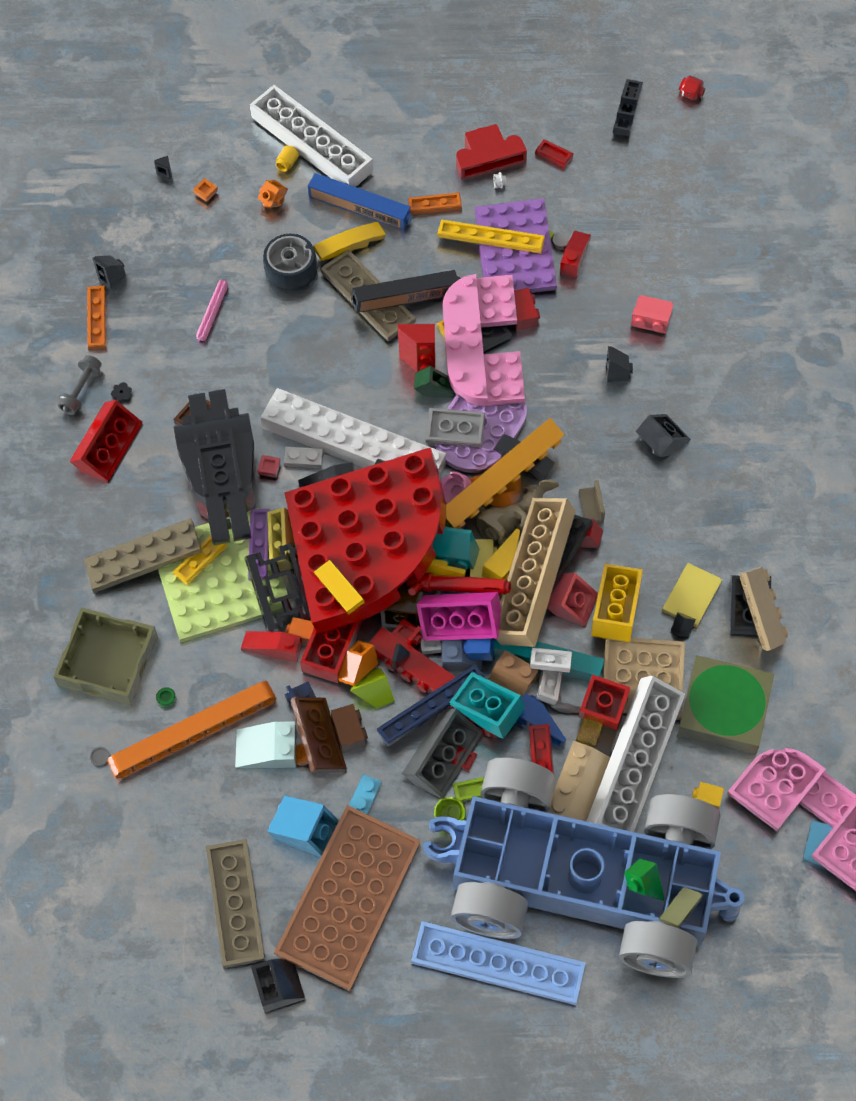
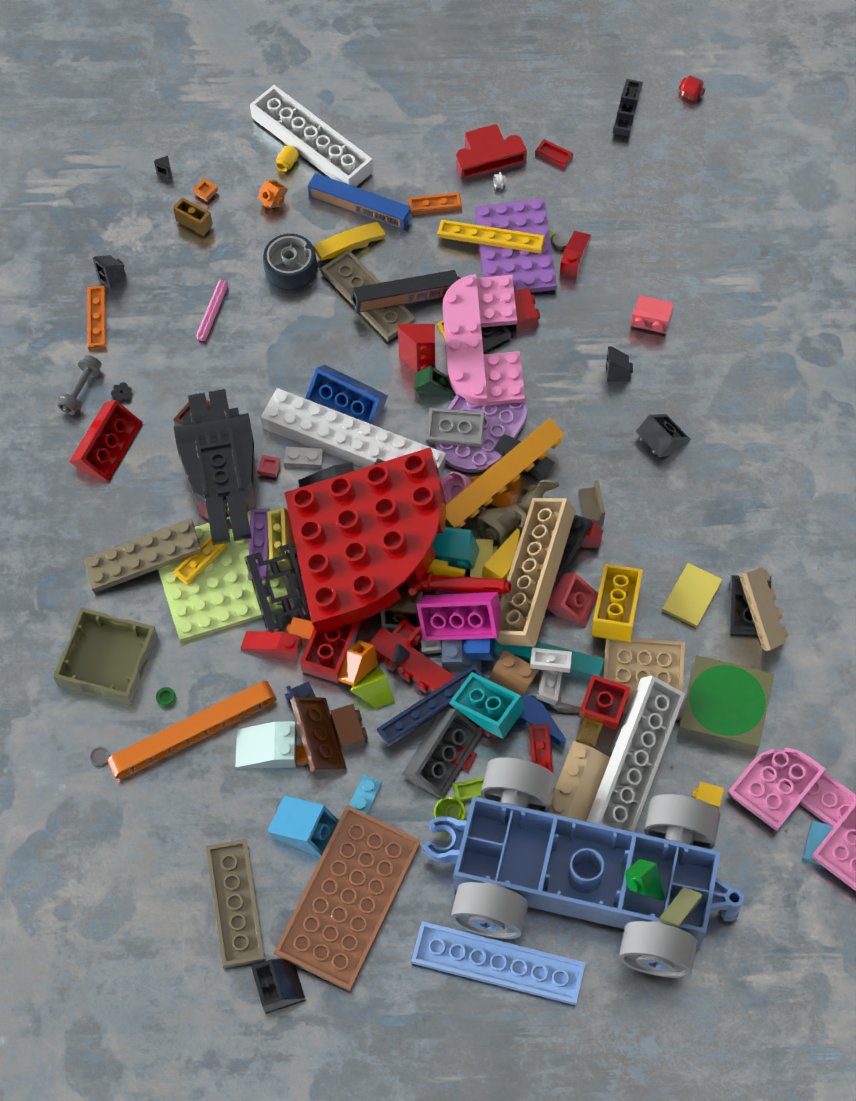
(192, 216): none -> pearl gold brick
(339, 587): yellow tile -> none
(345, 394): none -> blue slope
(683, 625): black slope -> none

